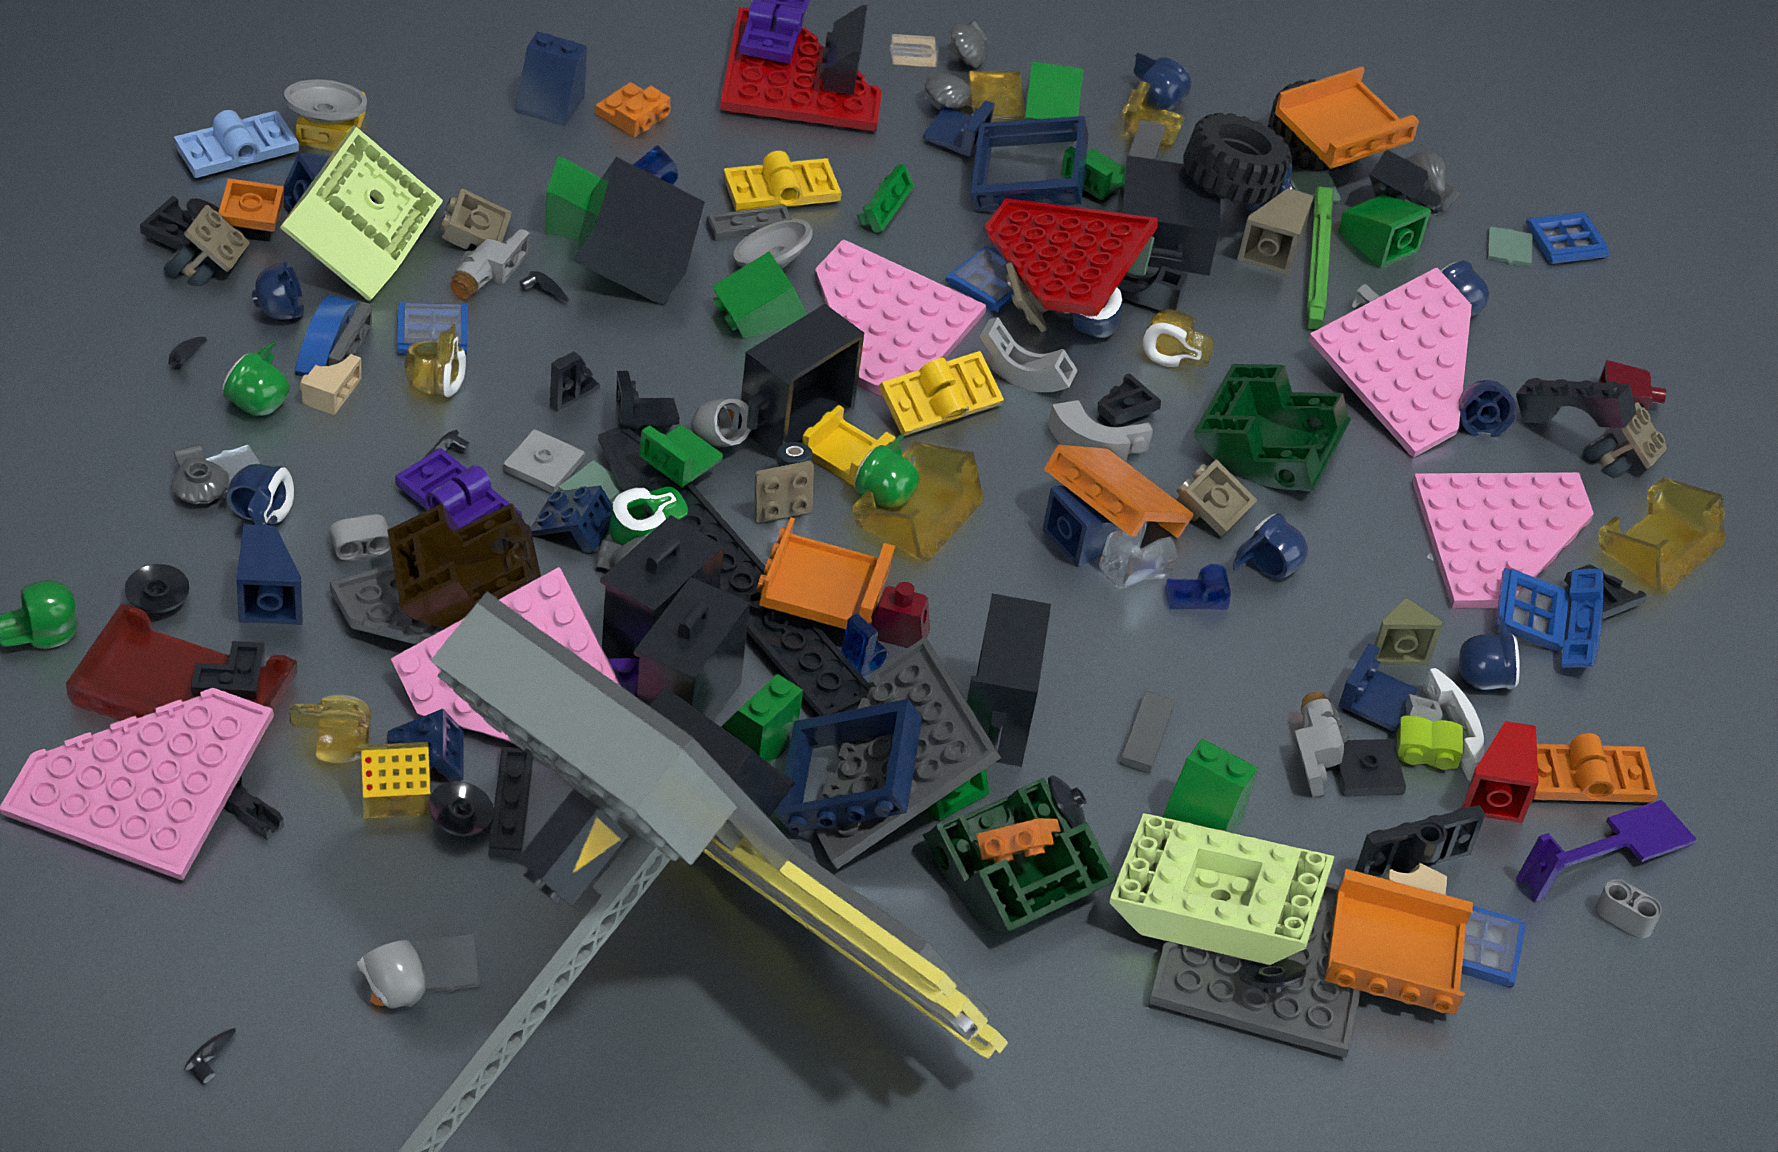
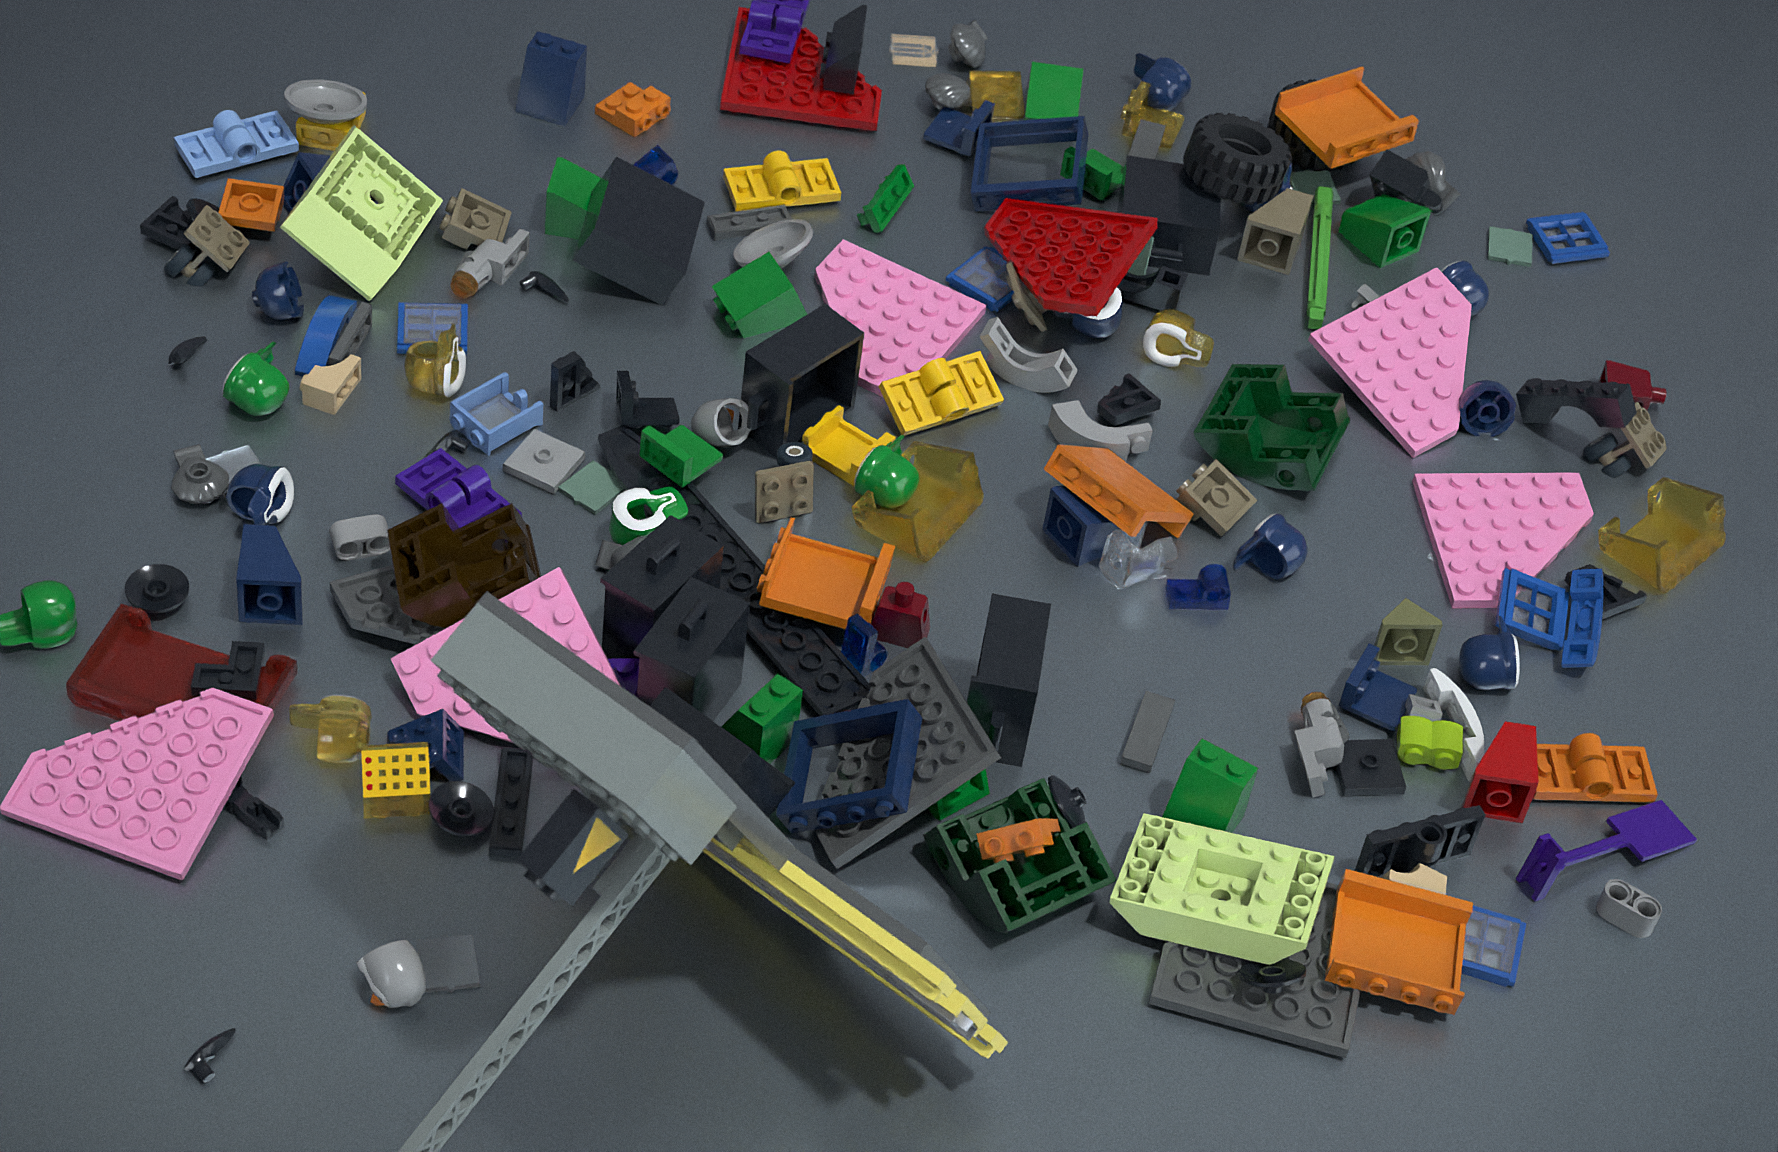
(493, 415): none -> medium blue window
(579, 510): dark blue bracket -> none

